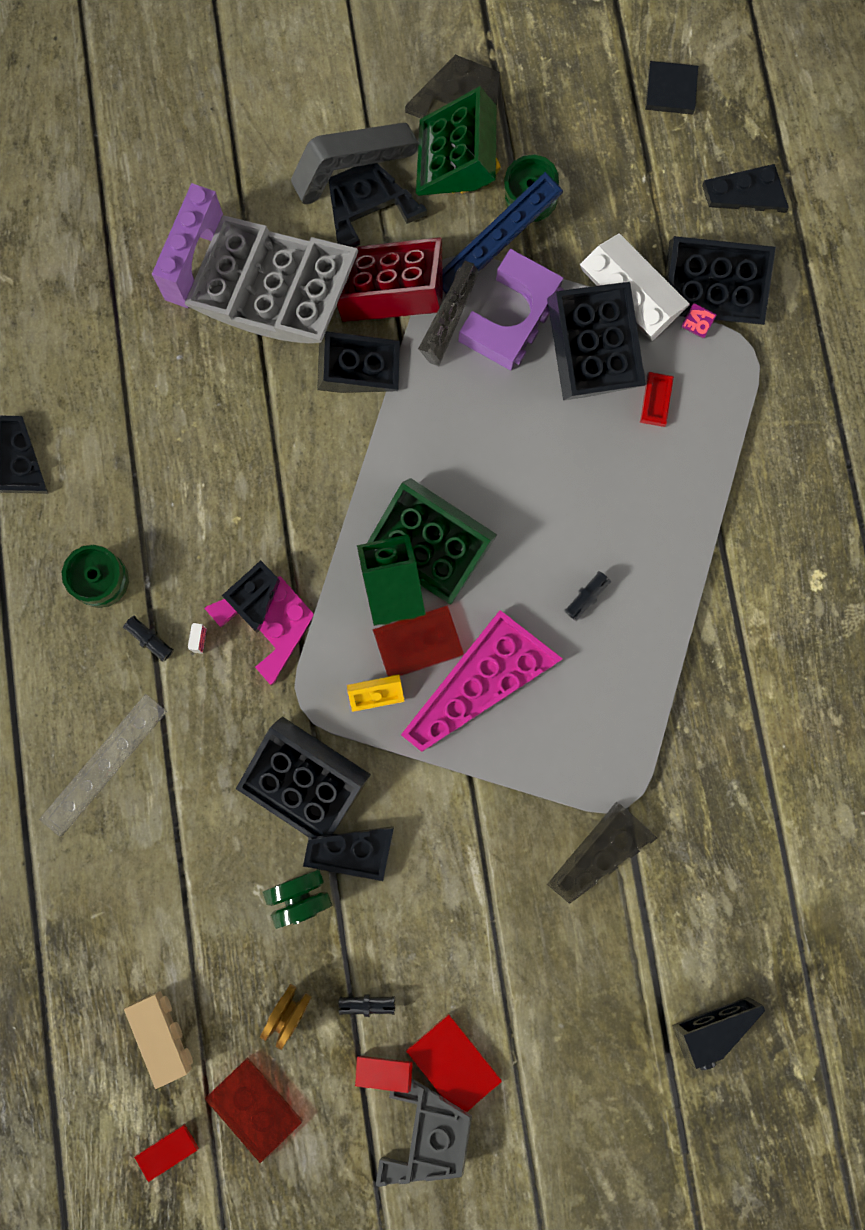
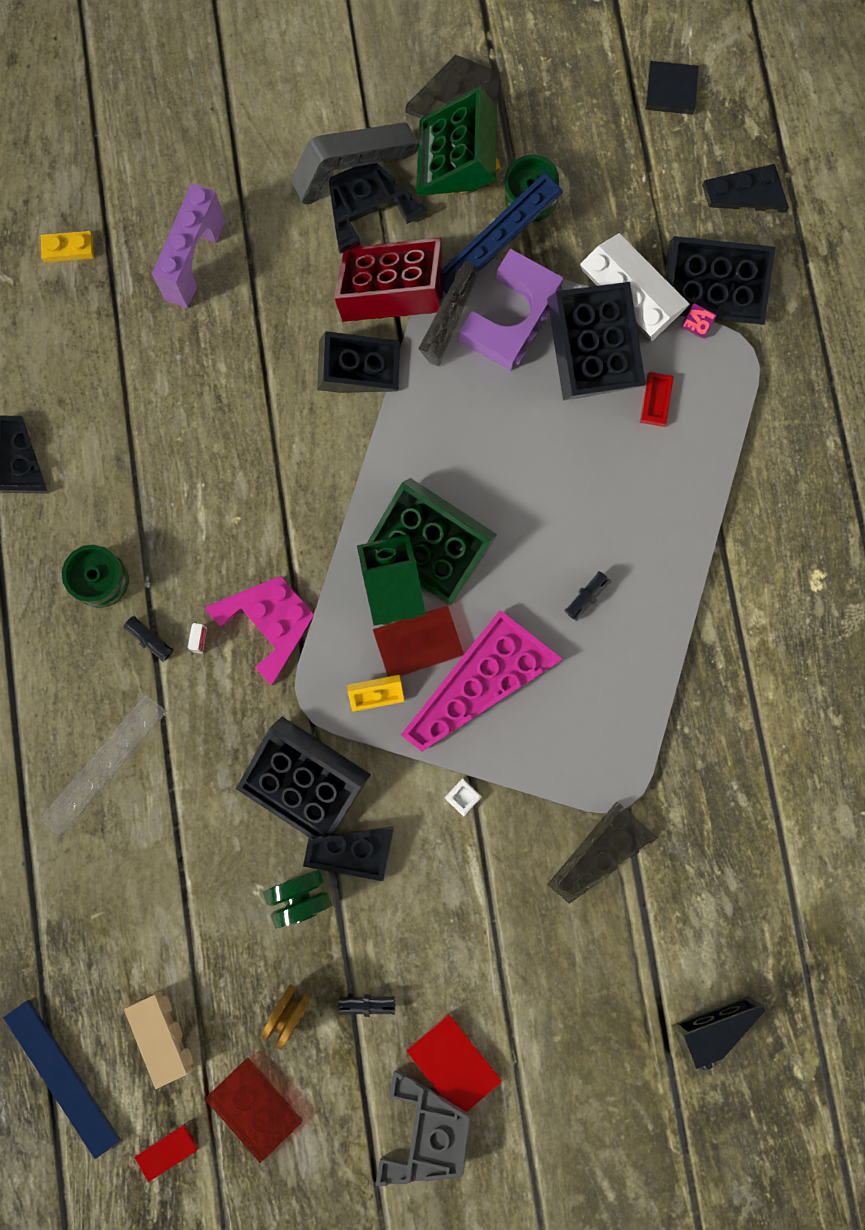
(62, 1079): none -> dark blue tile
(67, 246): none -> yellow plate
(253, 594): black wing -> none
(270, 281): light grey slope -> none
(383, 1074): red tile -> none
(463, 797): none -> white tile

